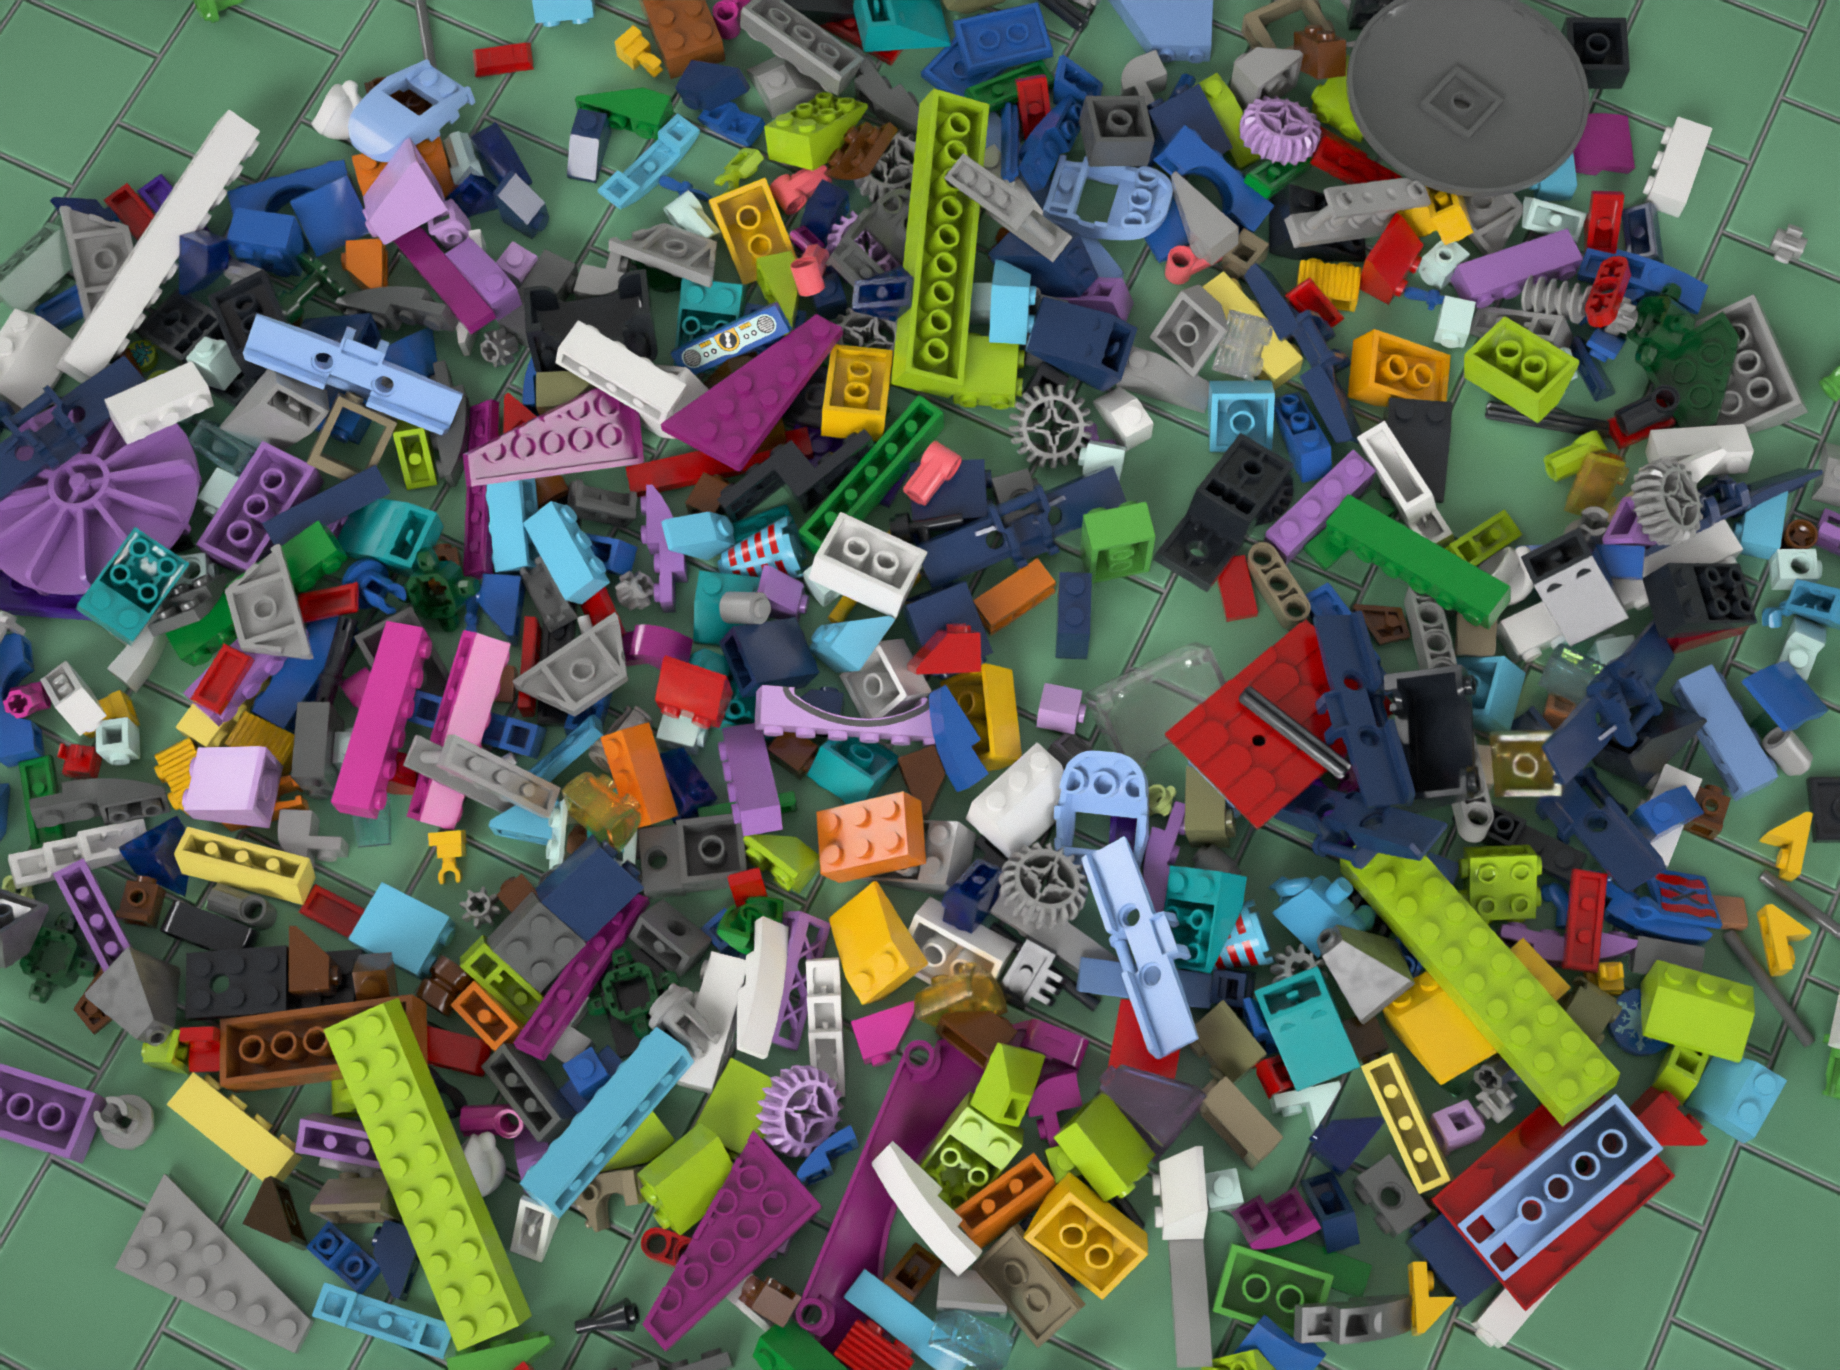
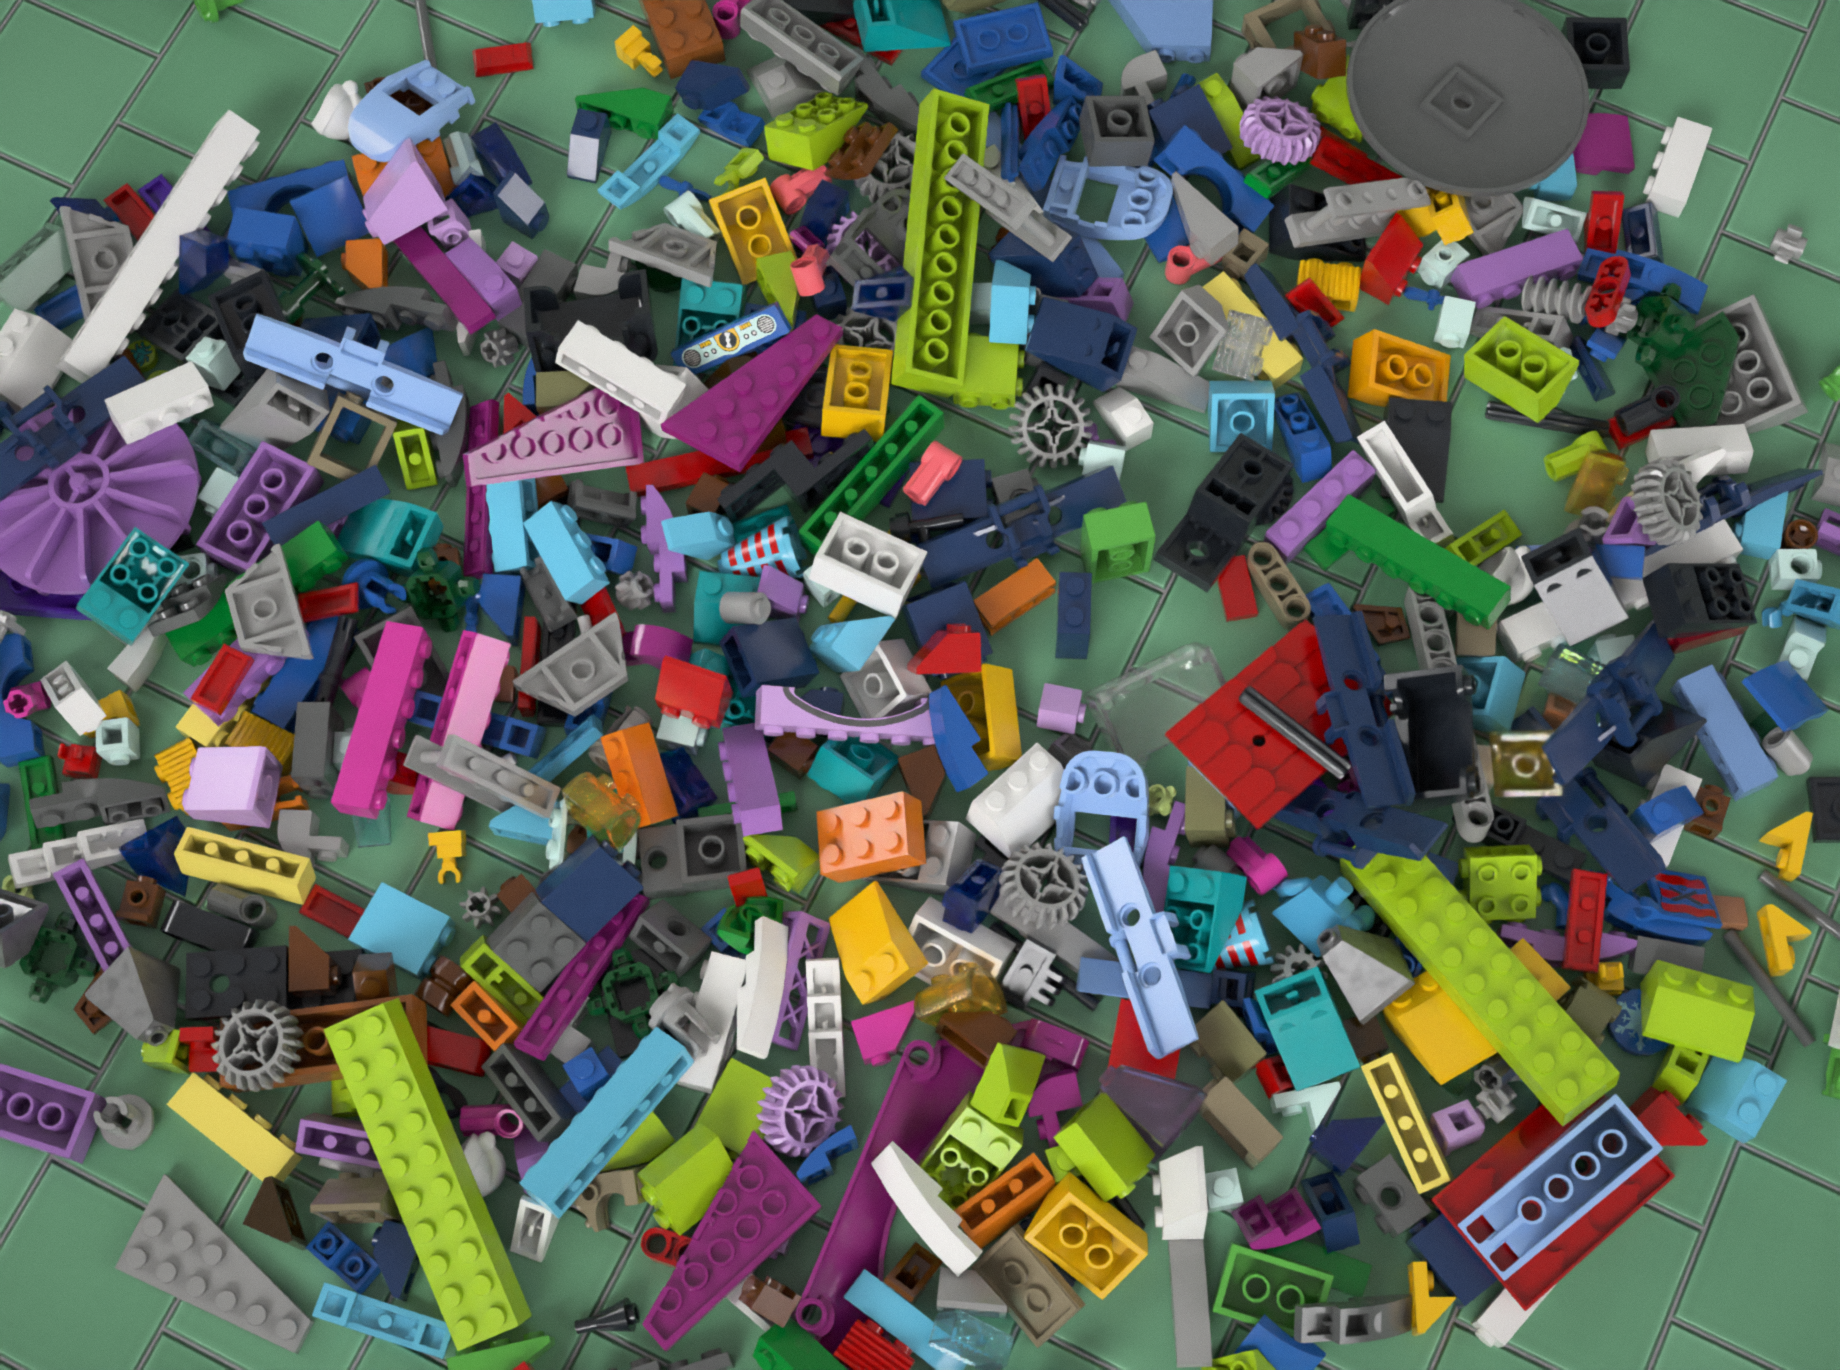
(240, 1047): none -> light grey gear
(1261, 870): none -> dark pink piece

